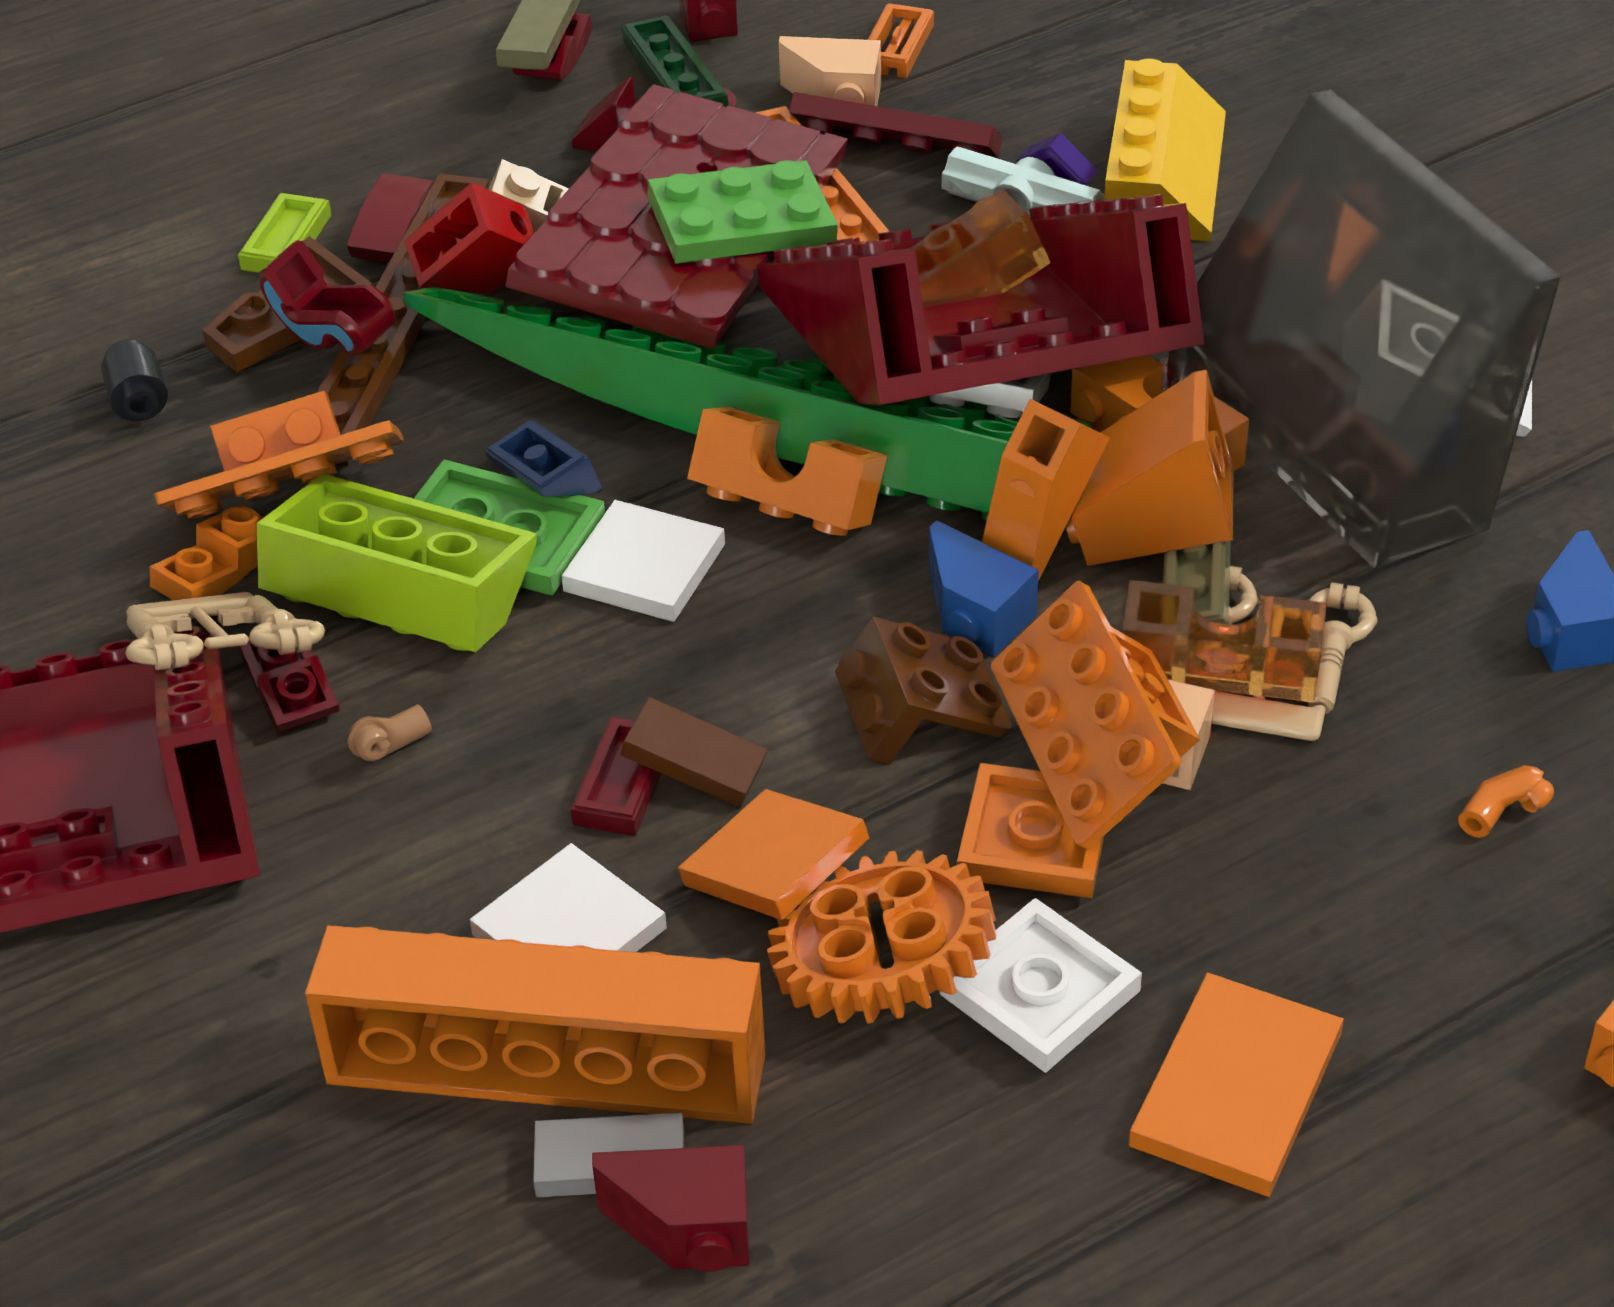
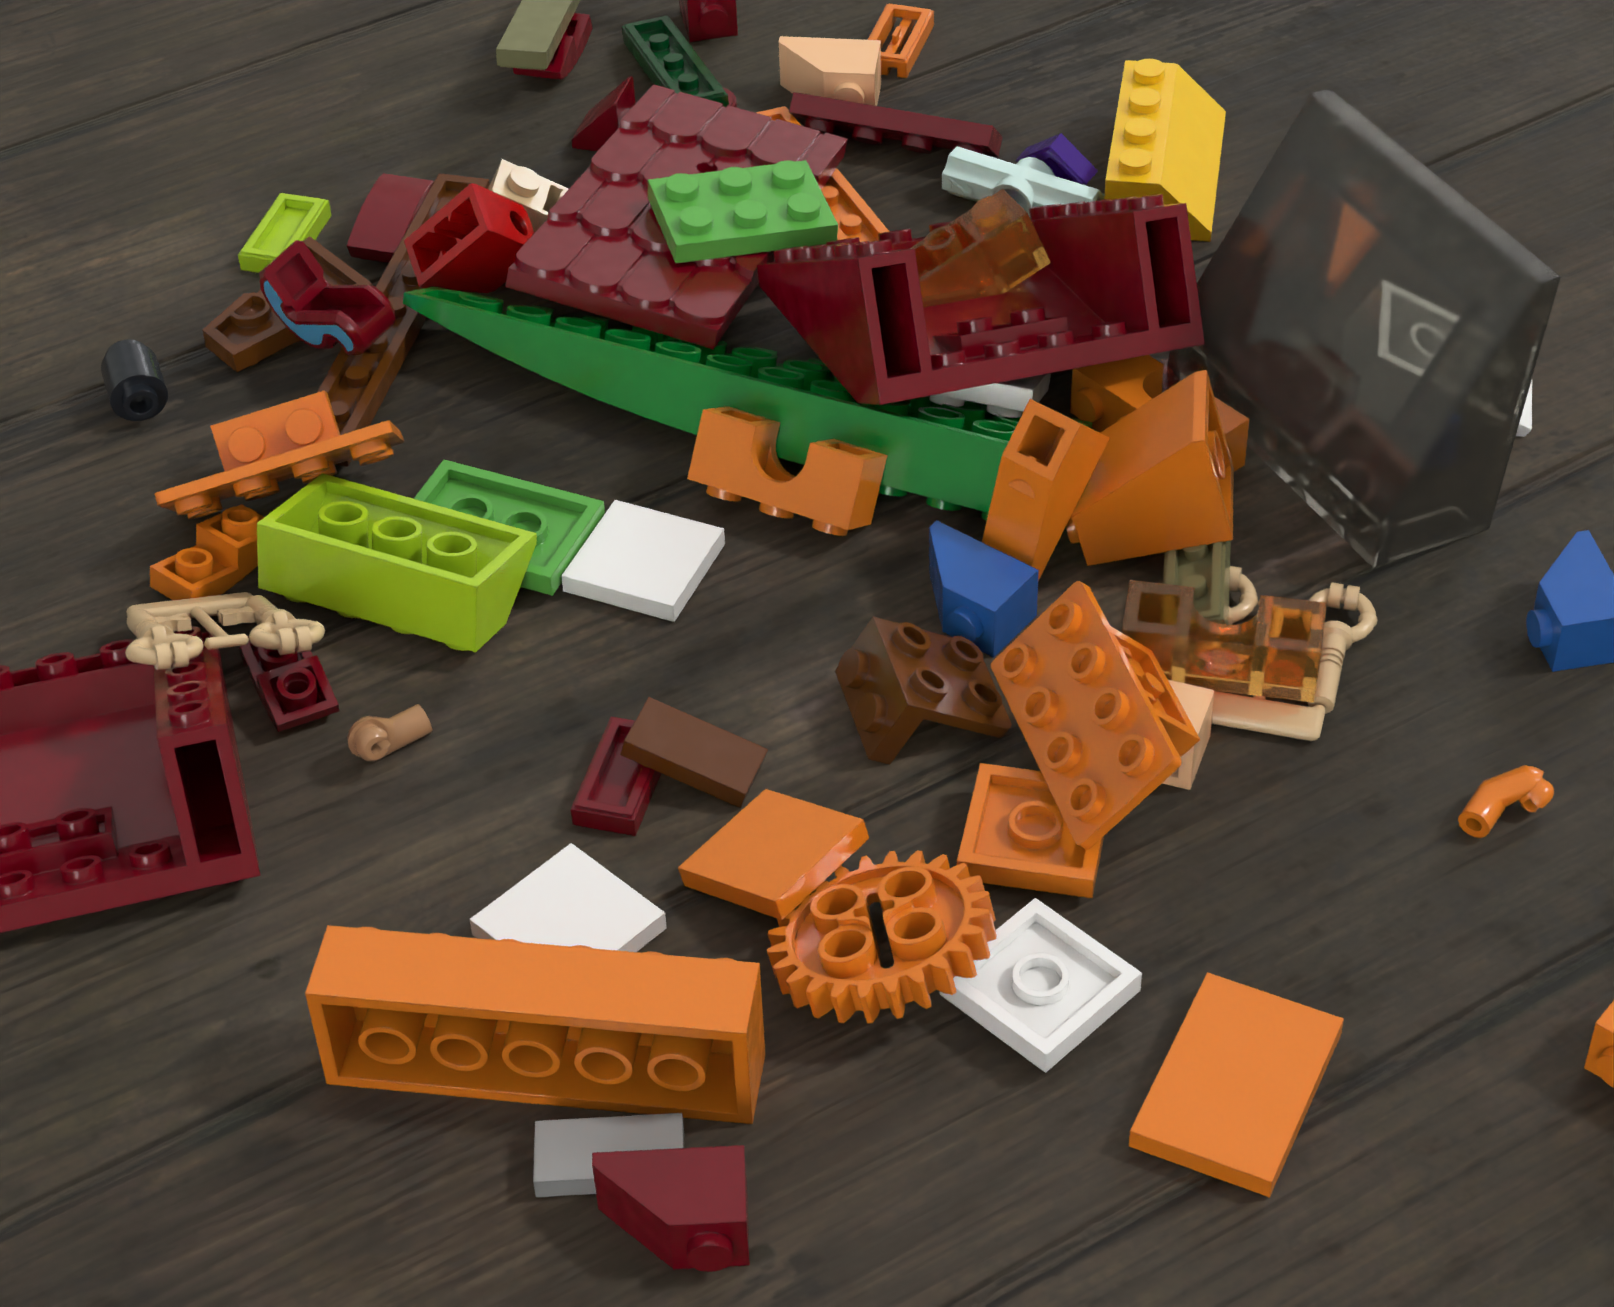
(544, 462): dark blue slope -> none

